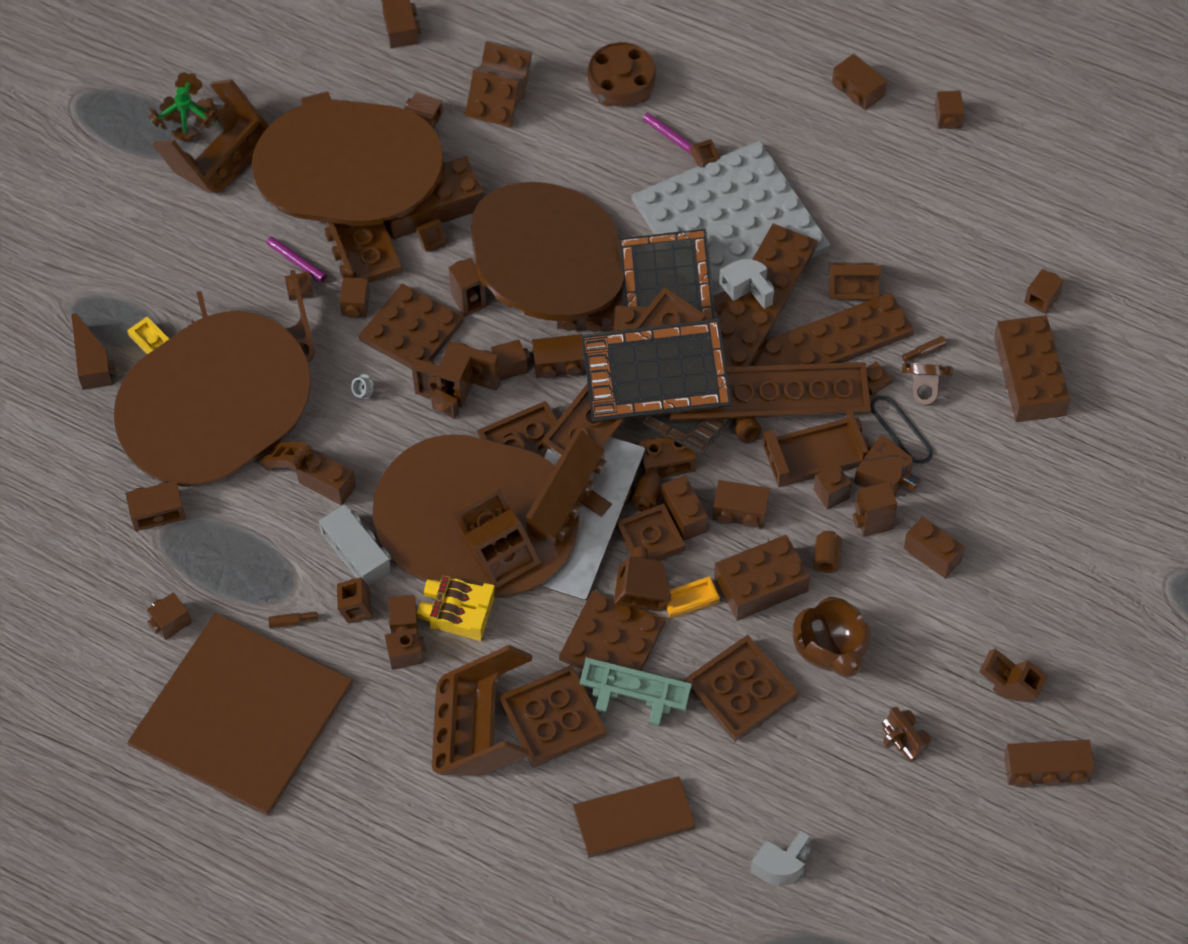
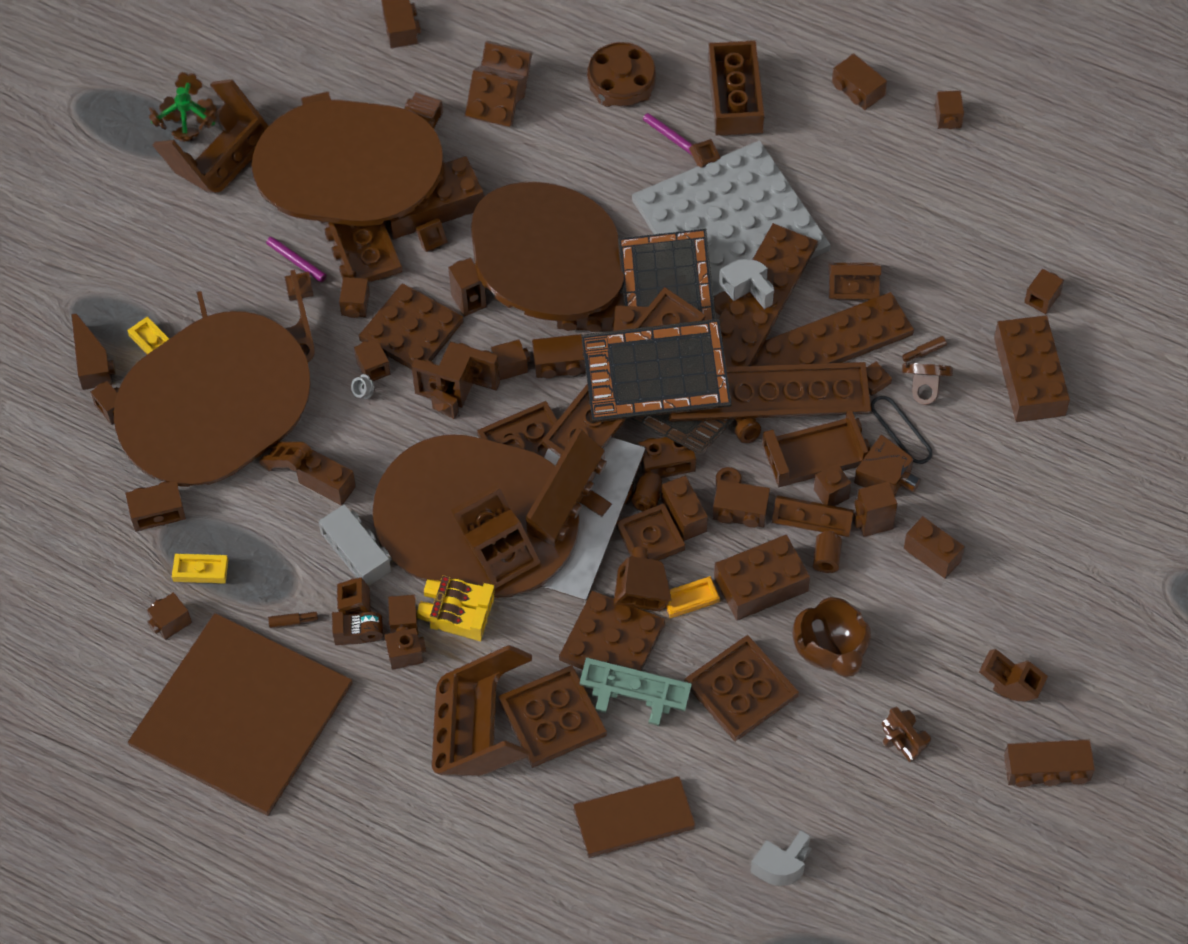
(104, 399): none -> reddish brown brick
(200, 568): none -> yellow plate
(356, 628): none -> reddish brown leg
(372, 359): none -> reddish brown brick
(728, 474): none -> reddish brown tile
(735, 88): none -> reddish brown brick
(812, 515): none -> reddish brown plate

